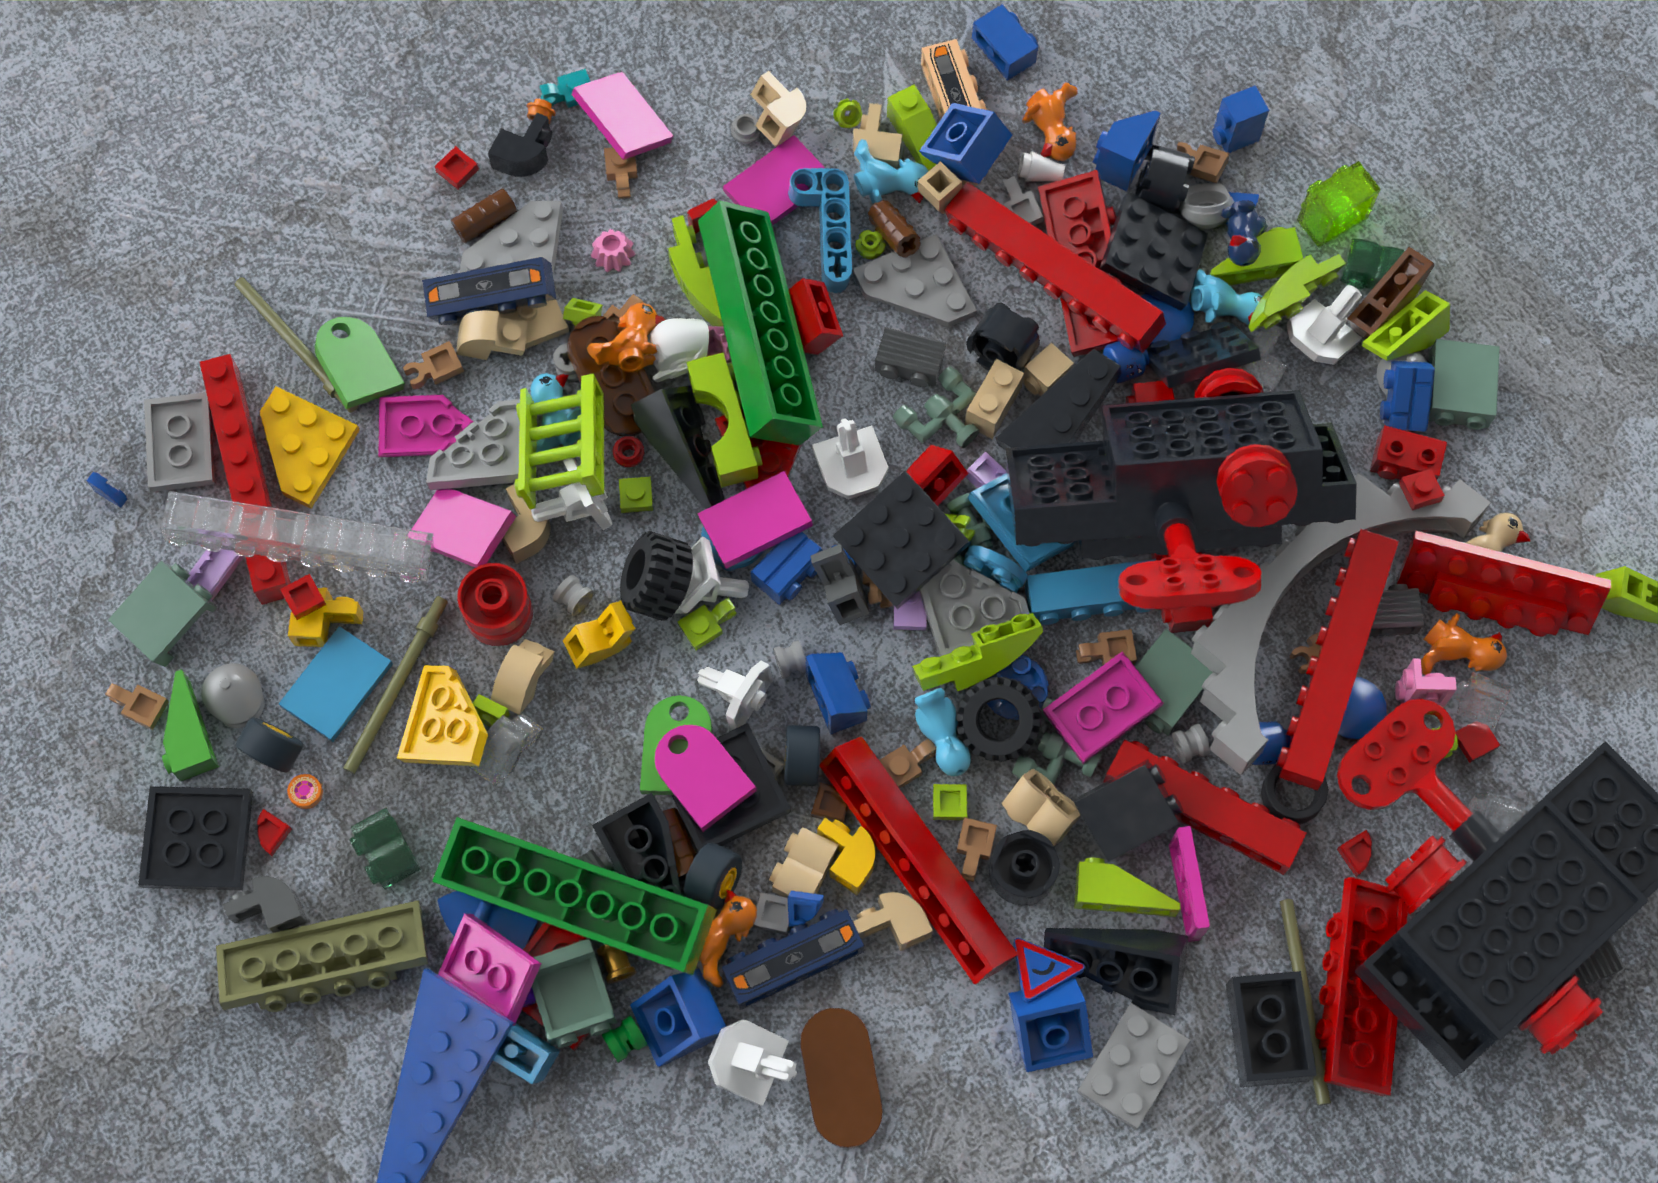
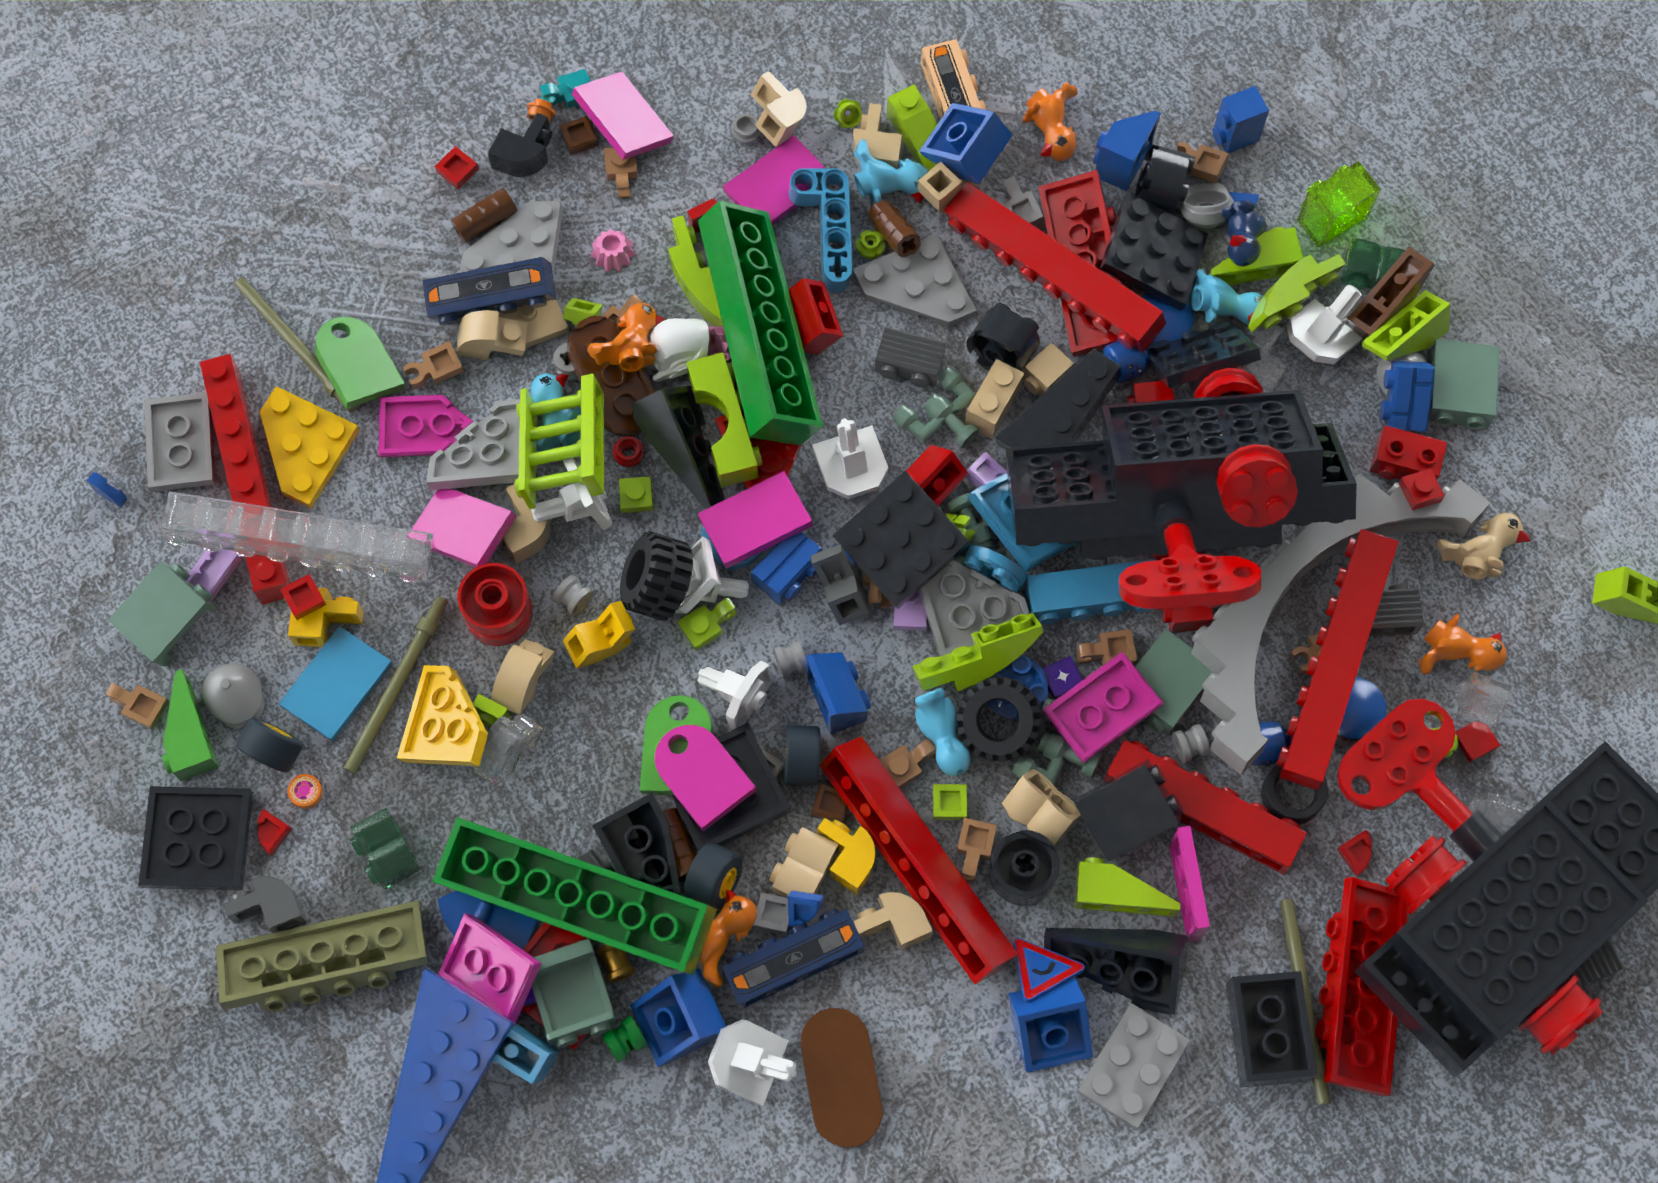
(578, 135): none -> reddish brown tile
(1005, 41): blue brick -> none
(1039, 168): white cone -> none
(1061, 676): none -> dark purple tile
(1431, 687): bright pink bracket -> none
(1502, 586): red plate -> none

